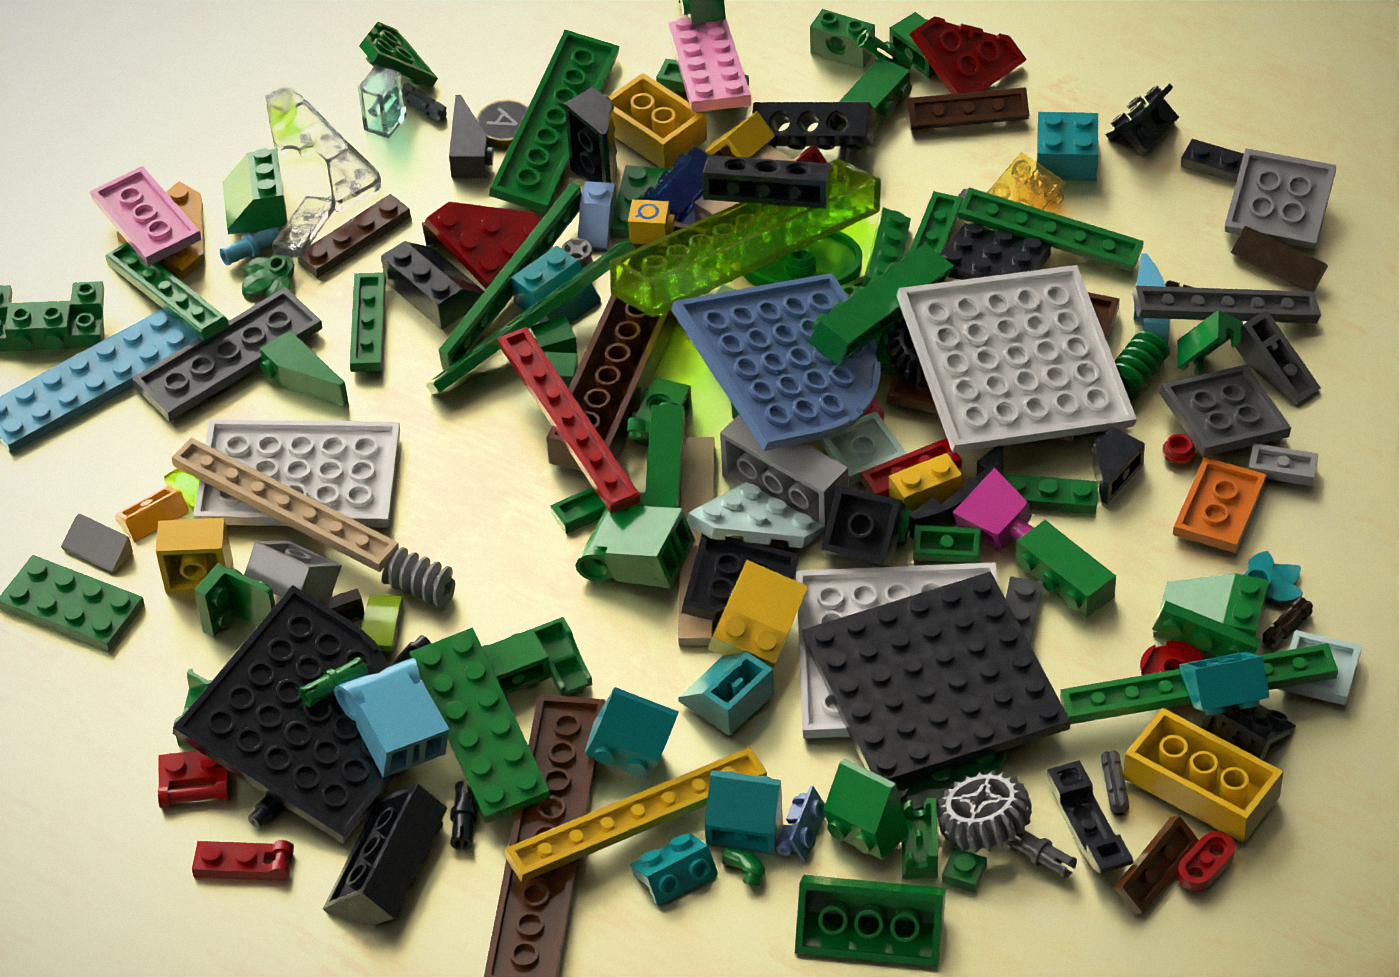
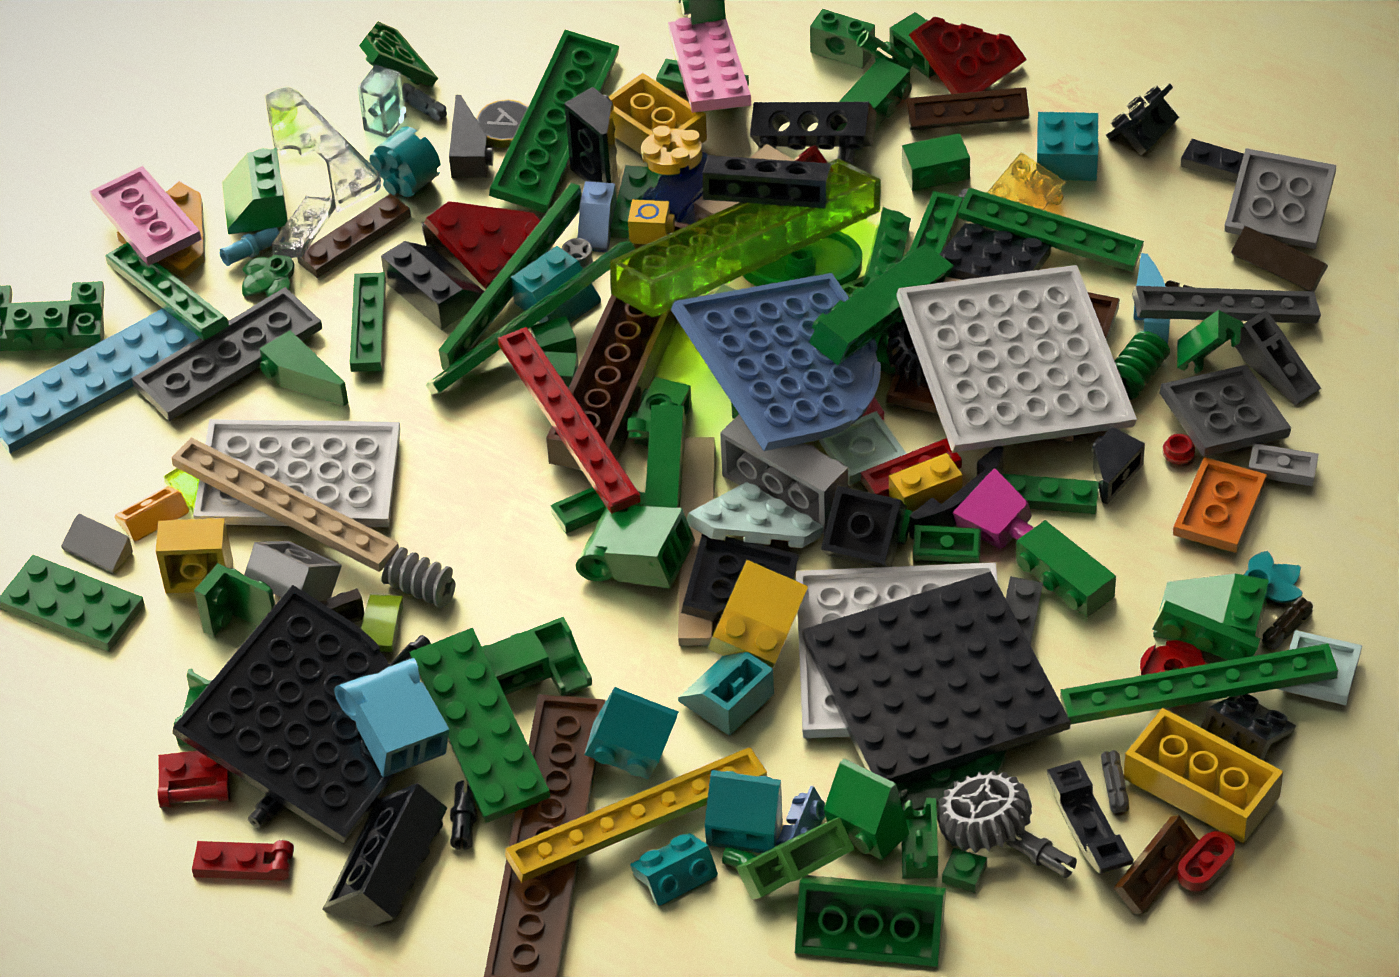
(325, 685): green pin -> none
(405, 162): none -> teal brick
(684, 148): none -> yellow plate
(742, 139): yellow slope -> none
(795, 858): none -> bright green slope
(935, 162): none -> green brick
(1226, 682): teal slope -> none

